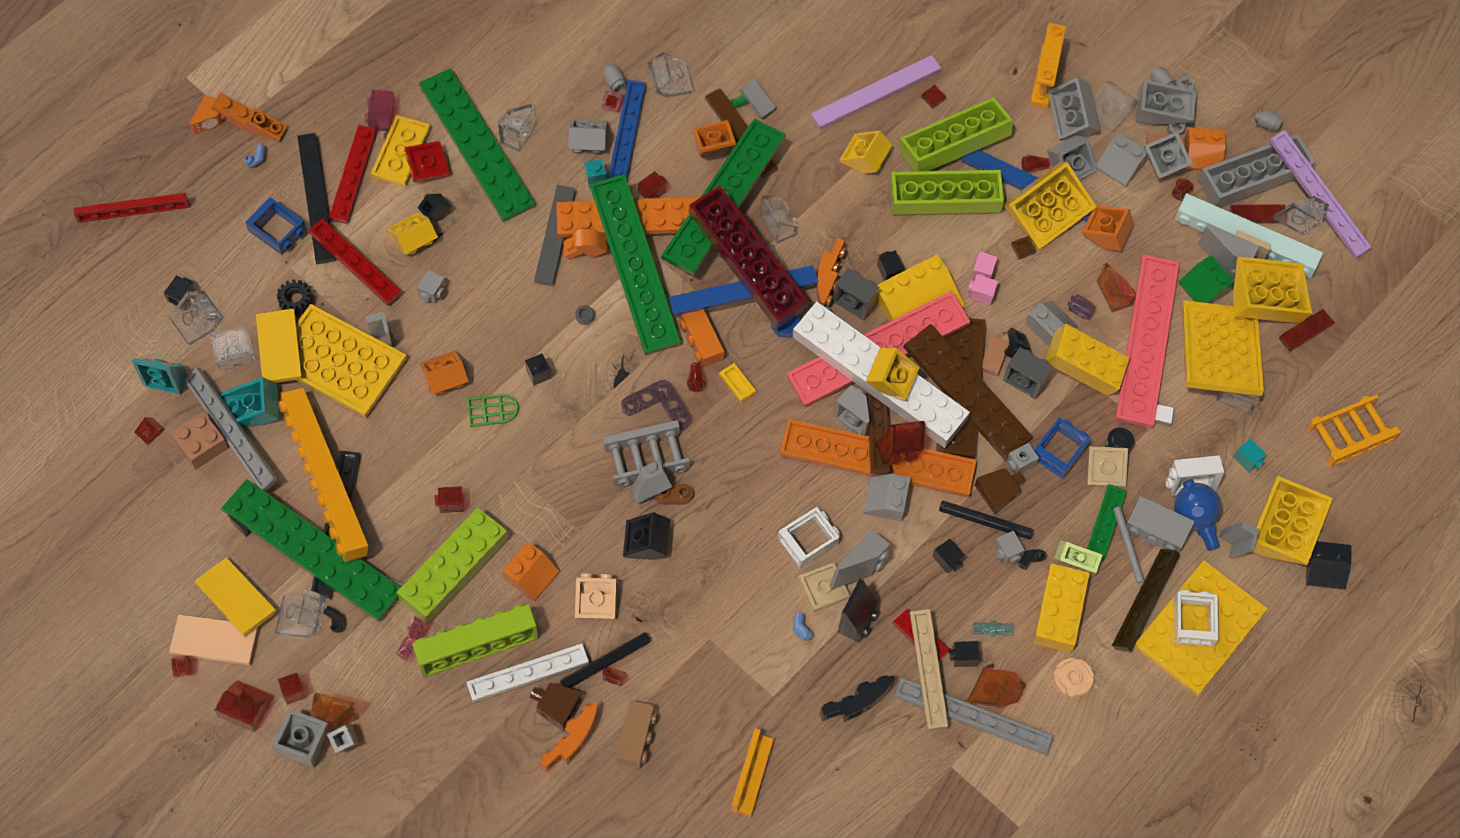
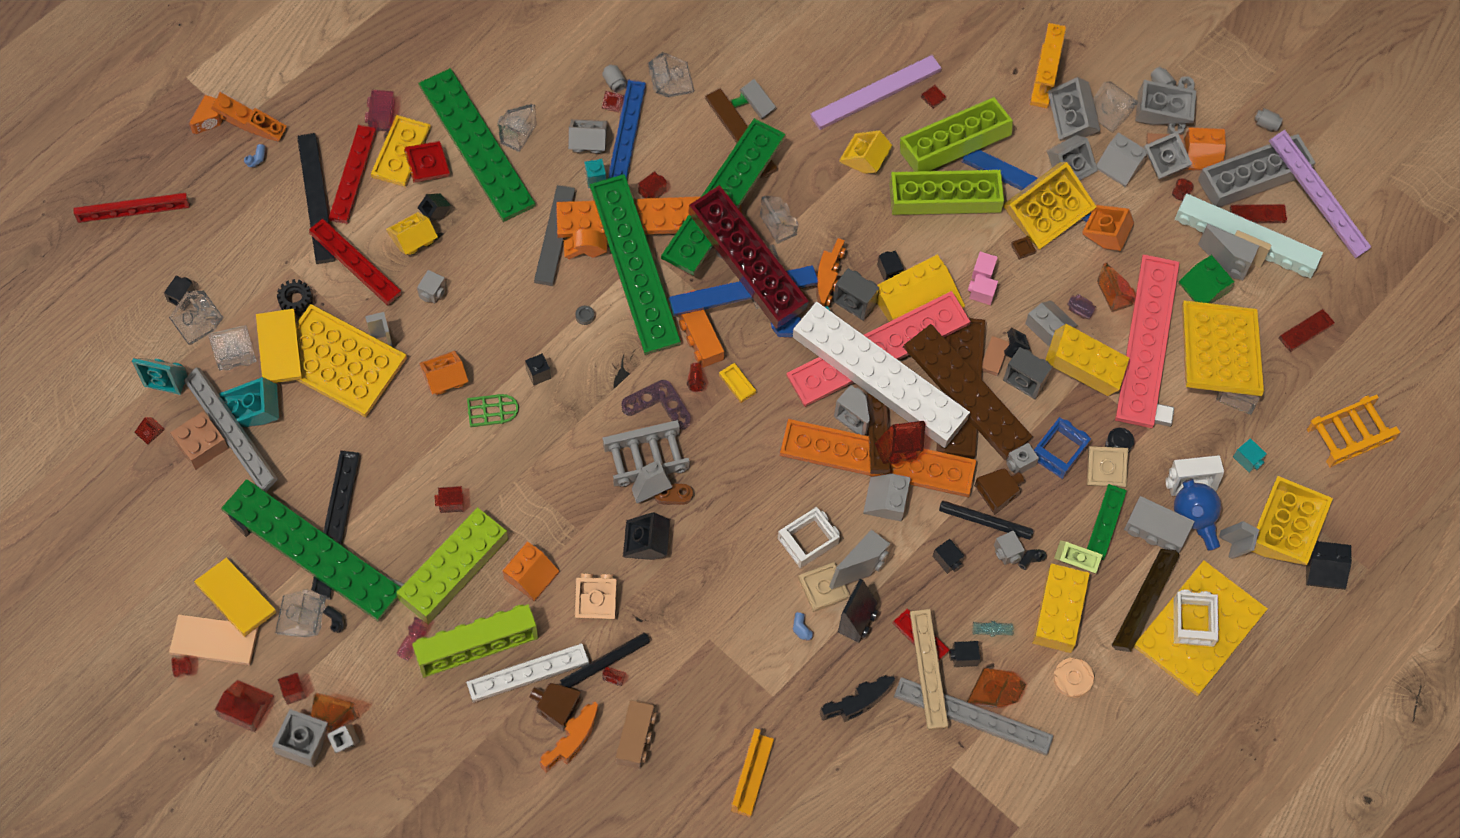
(264, 213): blue window -> none
(323, 475): light orange brick -> none
(713, 138): orange slope -> none
(892, 373): yellow slope -> none
(1034, 163): clear red cone -> none
(1128, 544): light grey bar -> none
(1271, 290): yellow slope -> none
(1303, 214): clear slope -> none

